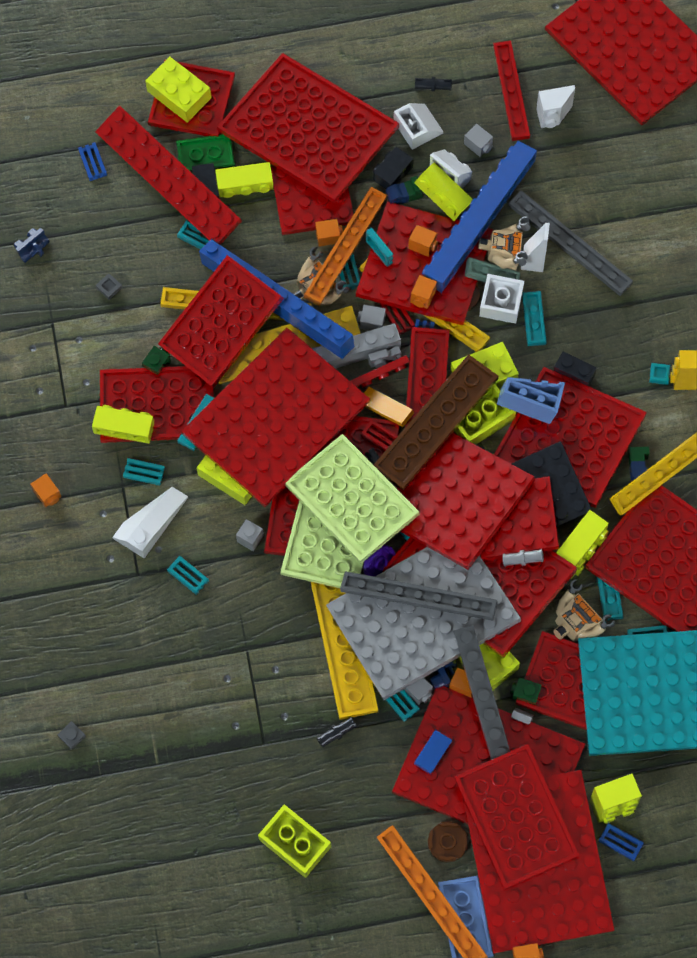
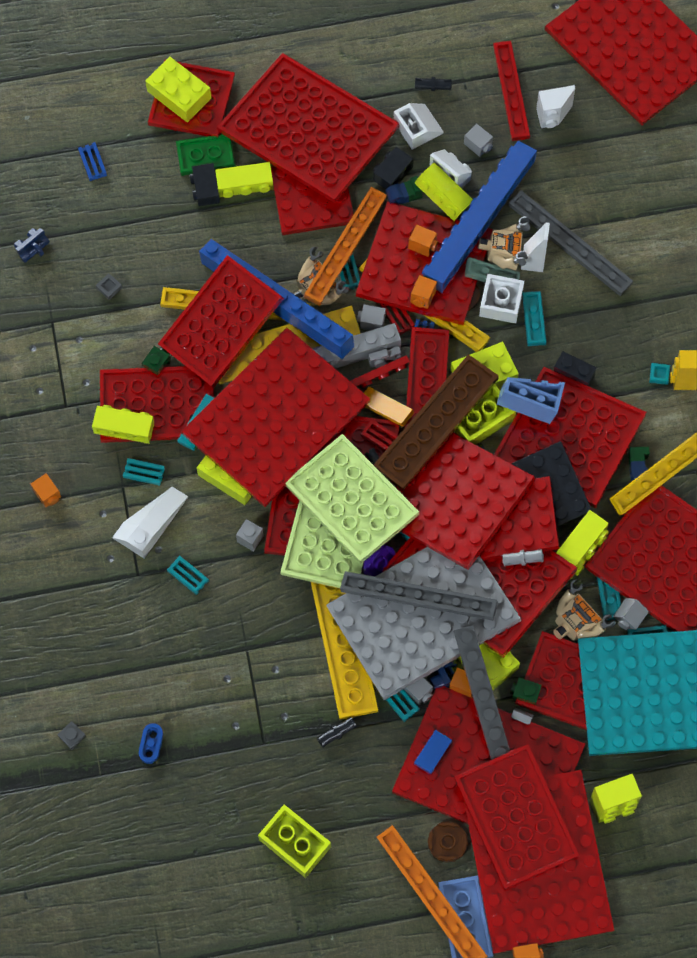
(150, 744): none -> blue plate
(168, 176): red plate -> none
(180, 235): teal tile -> none
(328, 232): orange brick -> none
(379, 247): teal tile -> none
(618, 849): blue tile -> none
(630, 614): none -> light grey brick

